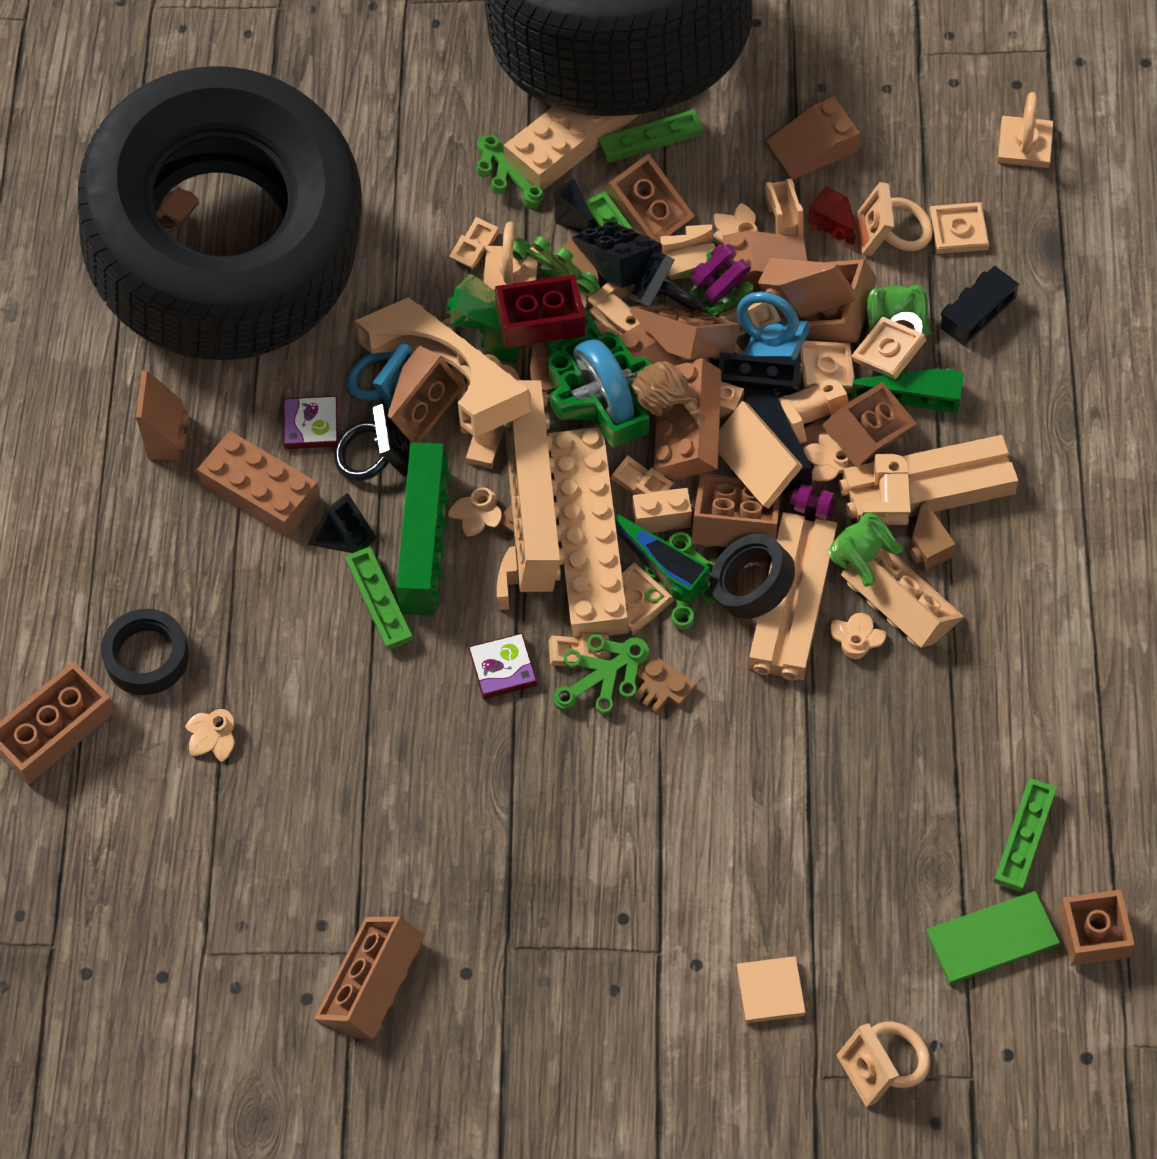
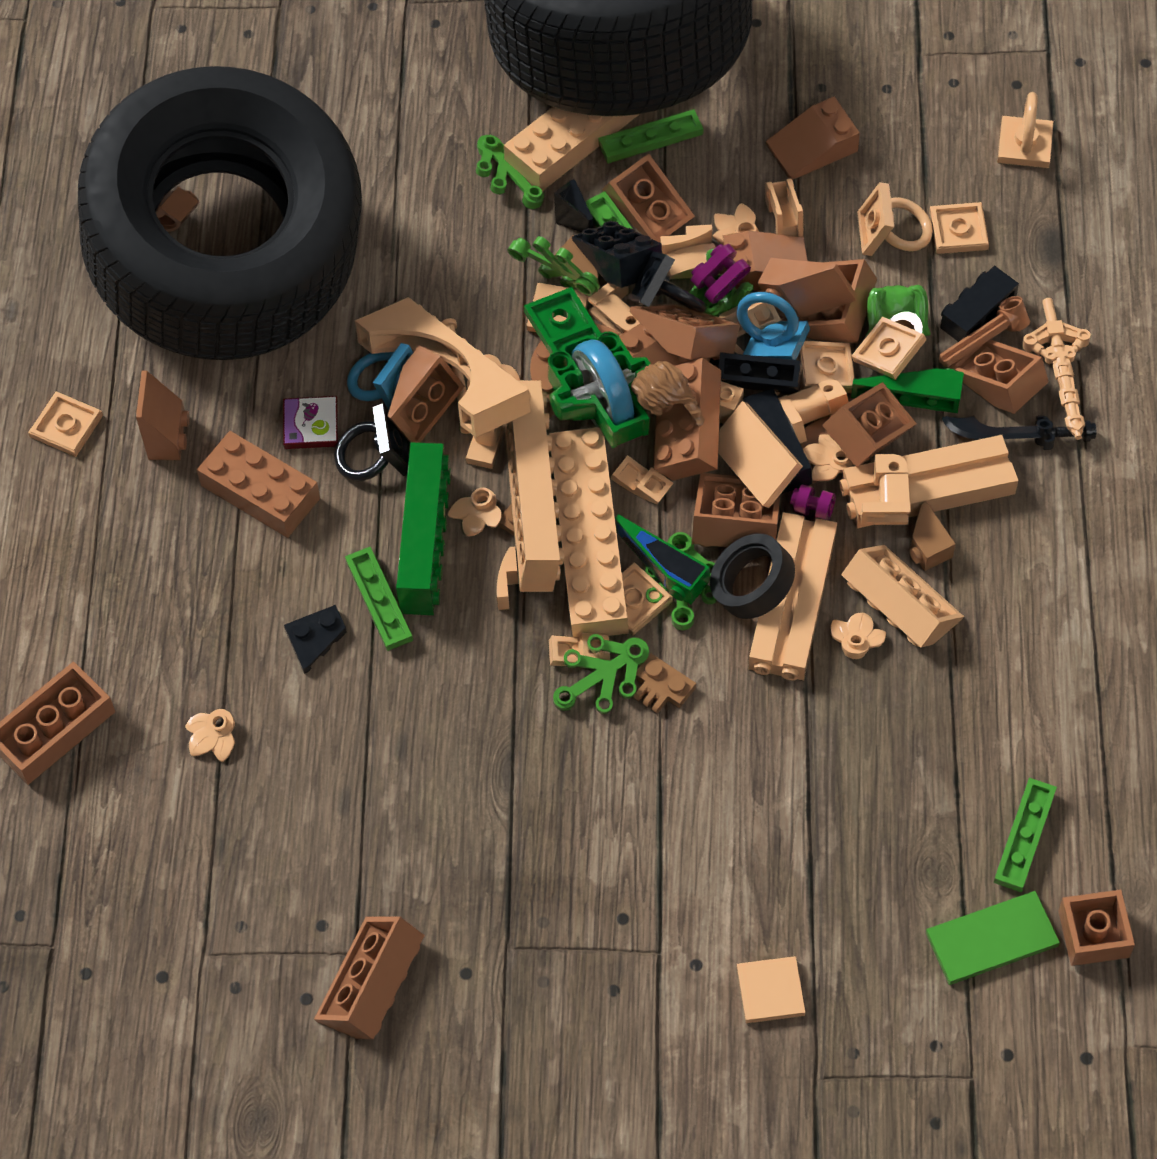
(65, 424): none -> light nougat tile
(136, 622): black tyre -> none
(314, 635): none -> black wing
(343, 528): black slope -> none
(473, 245): light nougat slope -> none
(475, 308): green brick -> none
(502, 267): light nougat tile -> none
(502, 666): tile -> none
(540, 311): dark red brick -> none
(663, 510): light nougat brick -> none
(833, 215): clear red slope -> none
(861, 544): bright green hair -> none
(870, 1065): light nougat tile -> none
(1003, 374): none -> nougat slope
(1011, 317): none -> nougat axle
(1043, 432): none -> black sword
(1061, 355): none -> light nougat bar

